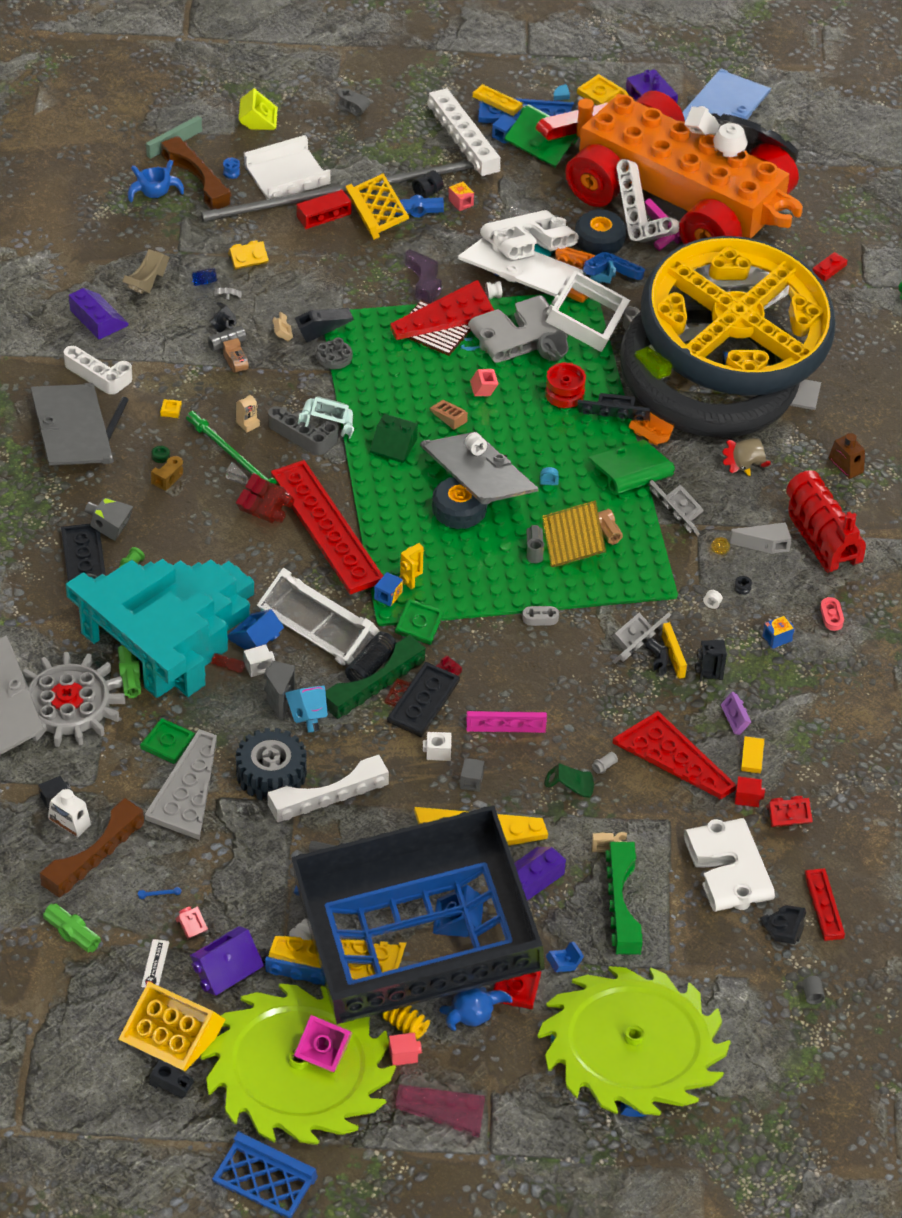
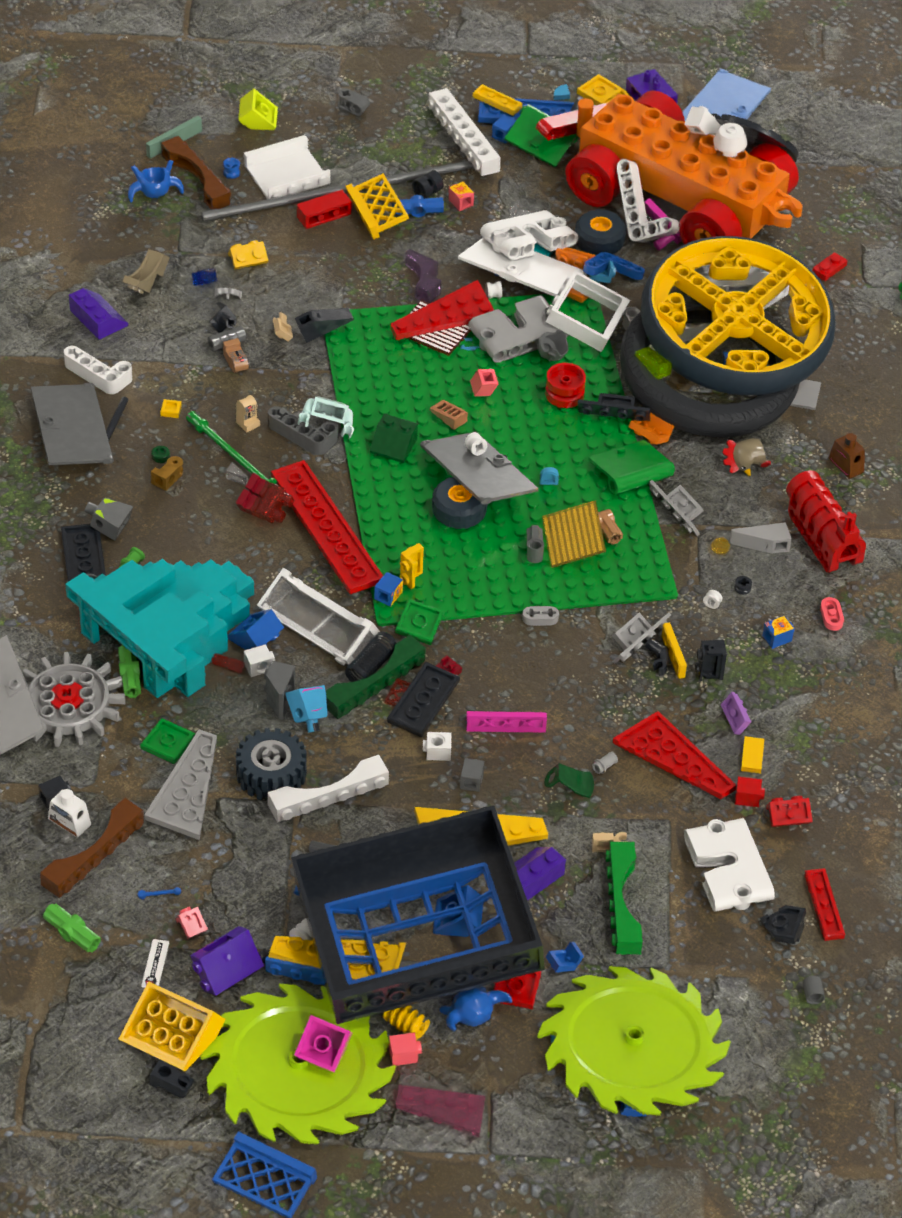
(334, 354): dark grey tile -> none

